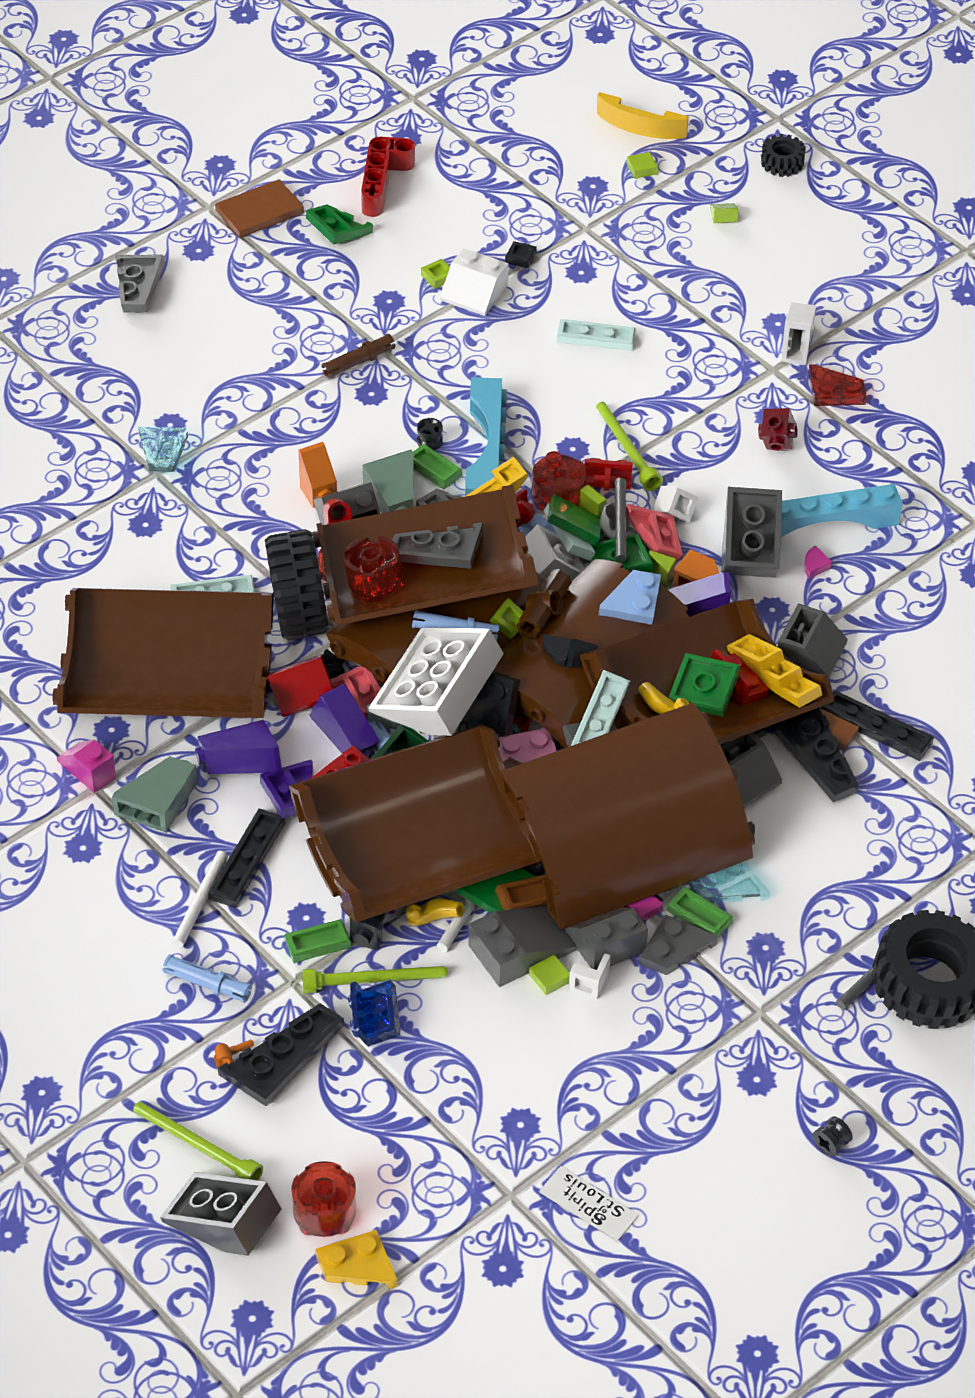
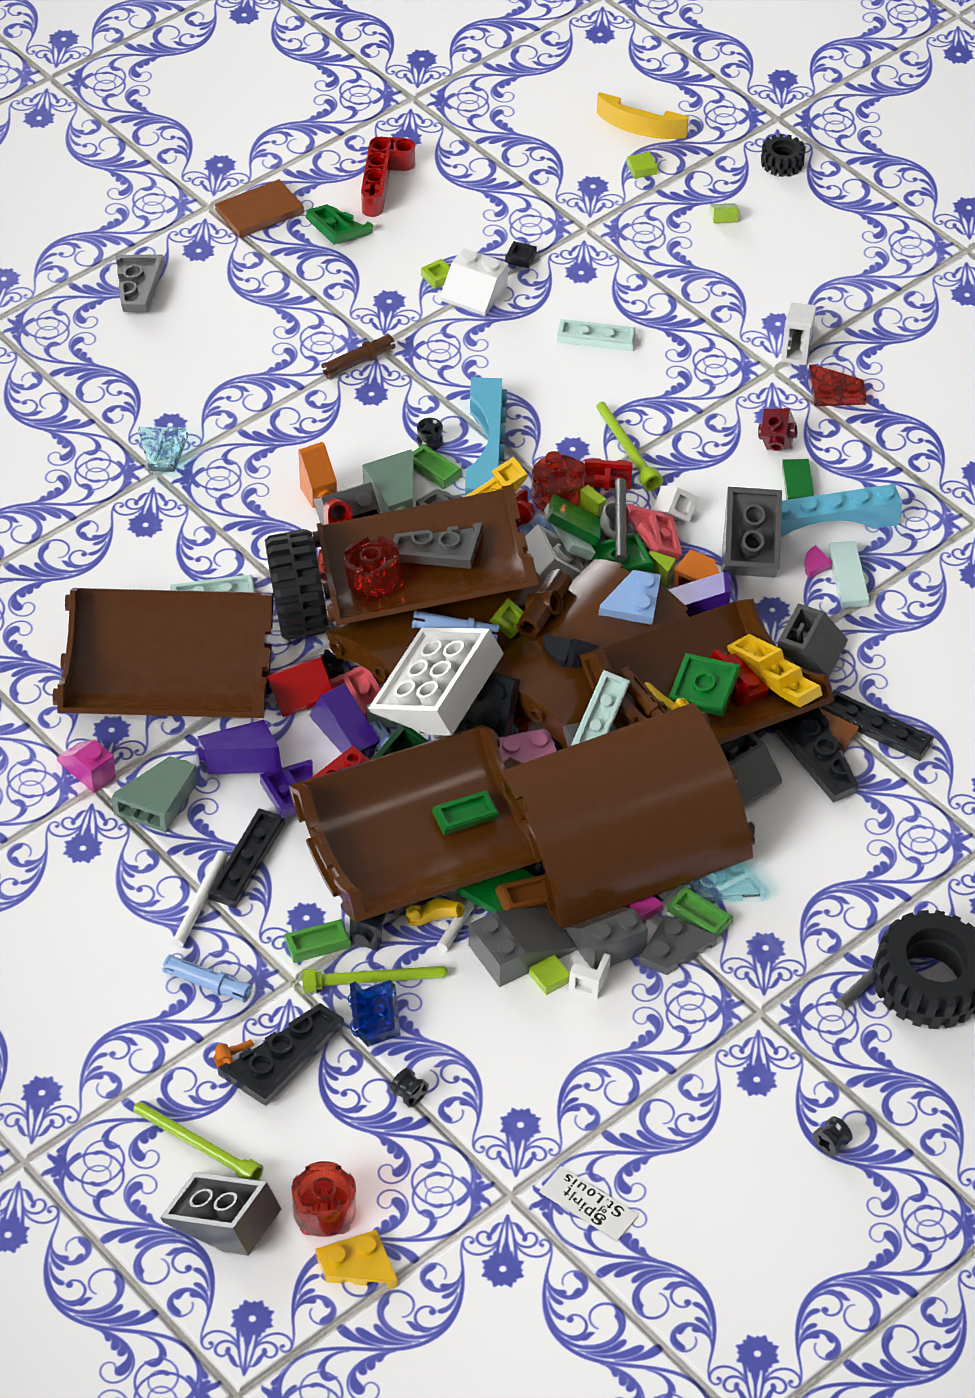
(408, 1087): none -> black wheel
(465, 812): none -> green tile
(642, 695): none -> reddish brown pin
(797, 478): none -> green tile
(848, 574): none -> light aqua tile

